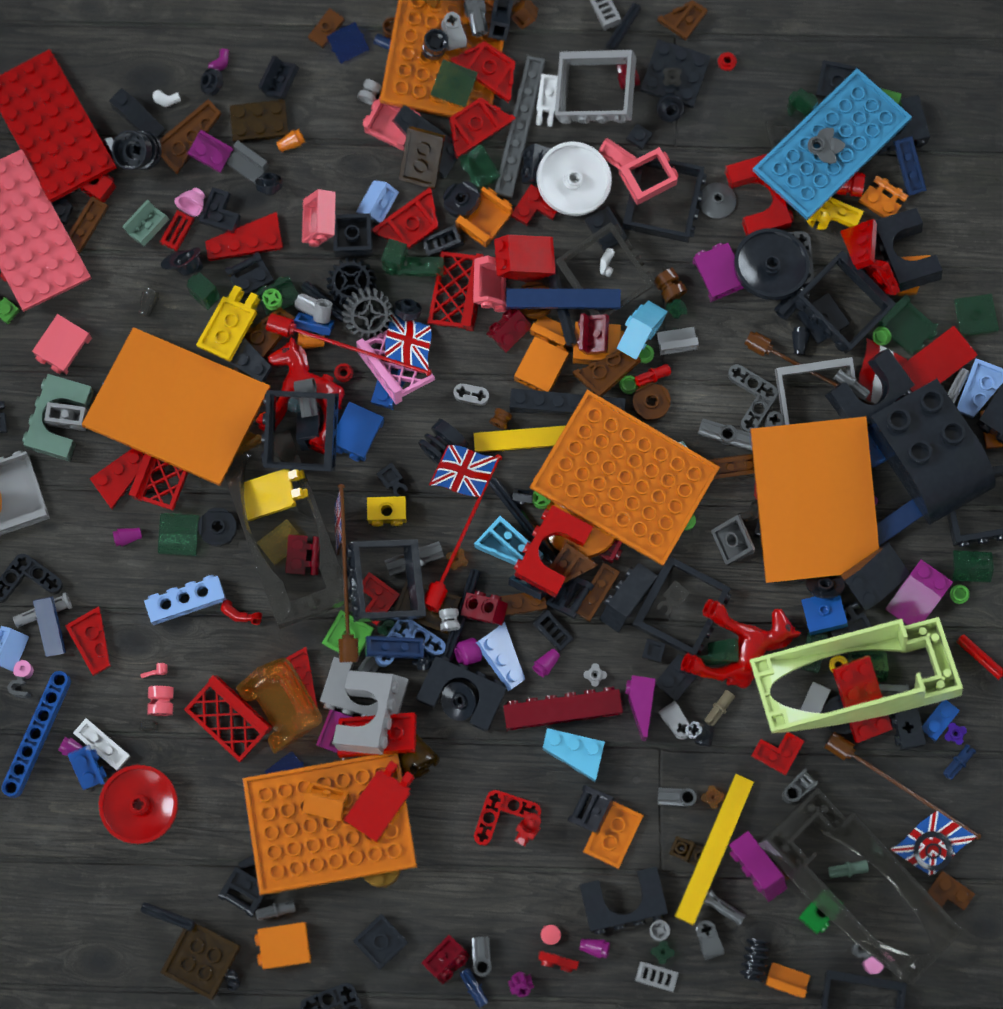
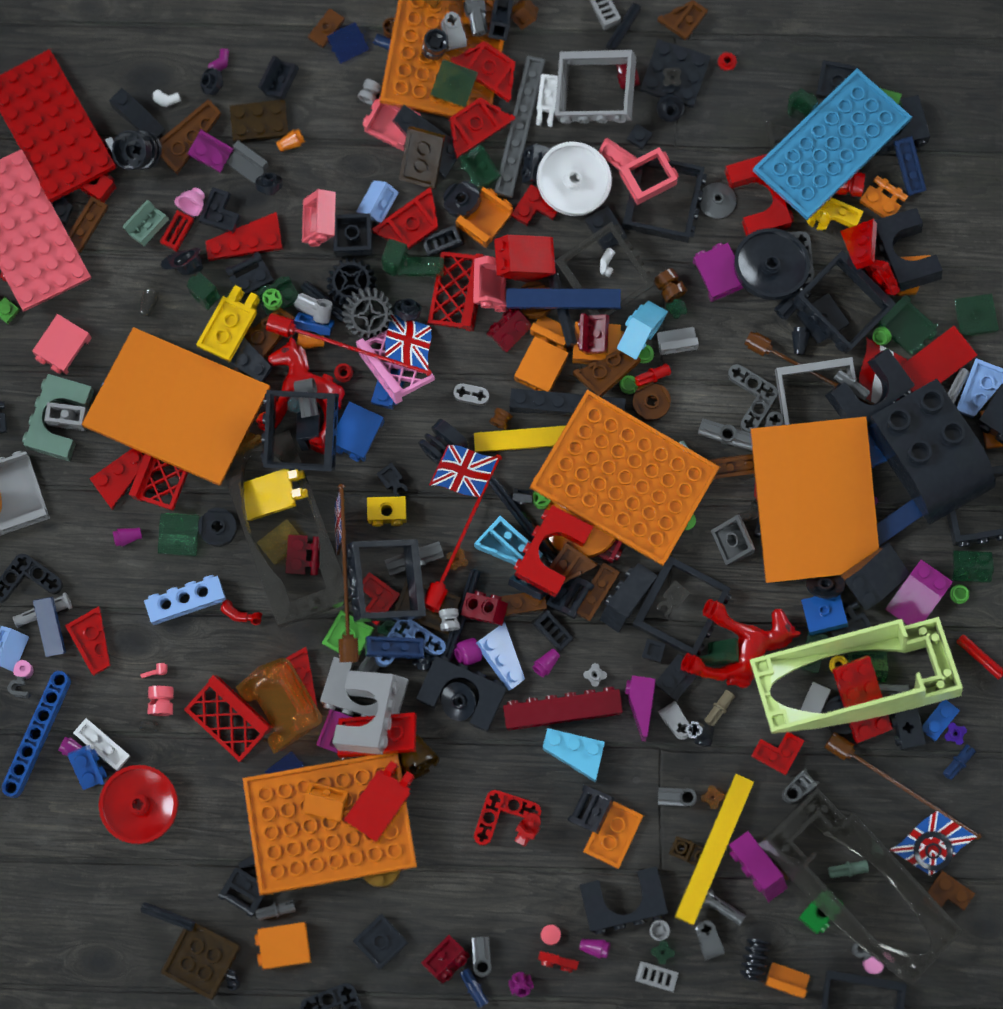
(828, 146): dark grey plate -> none

